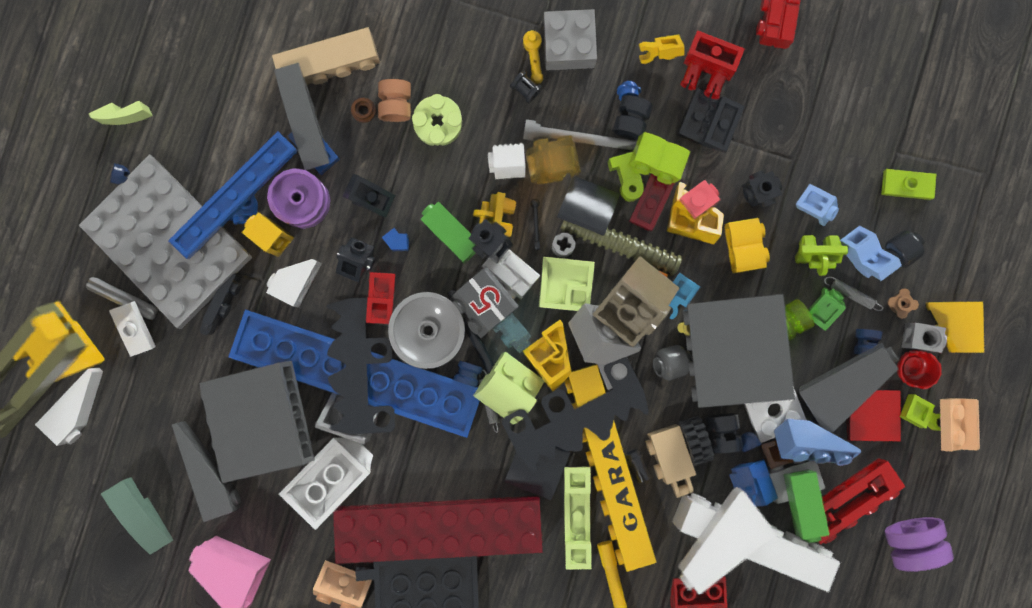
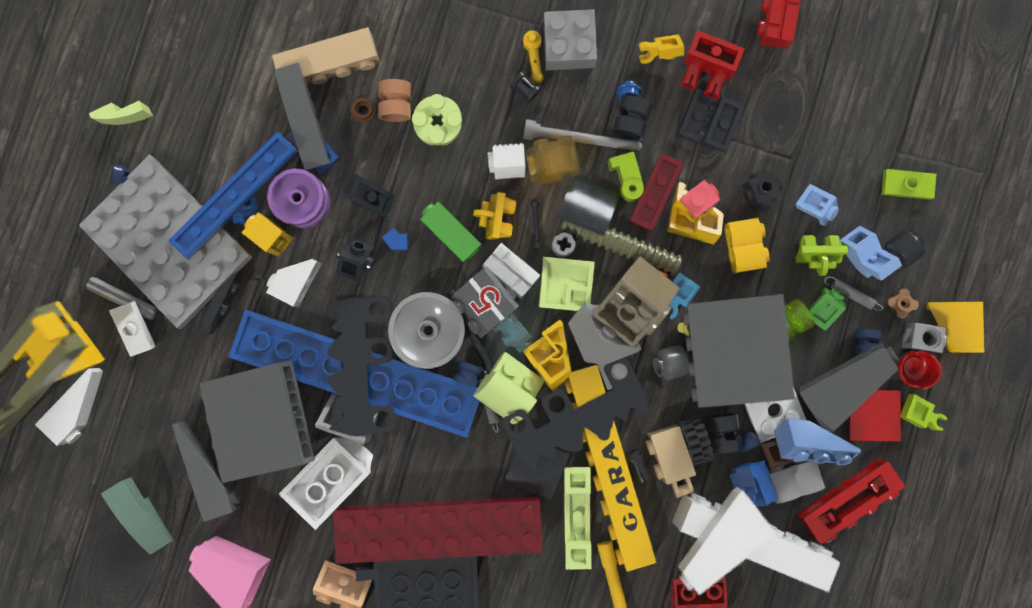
(380, 297): red slope -> none
(490, 240): black brick -> none
(659, 158): lime brick -> none
(806, 505): bright green brick -> none
(919, 544): medium lavender wheel -> none
(959, 424): light nougat bracket -> none

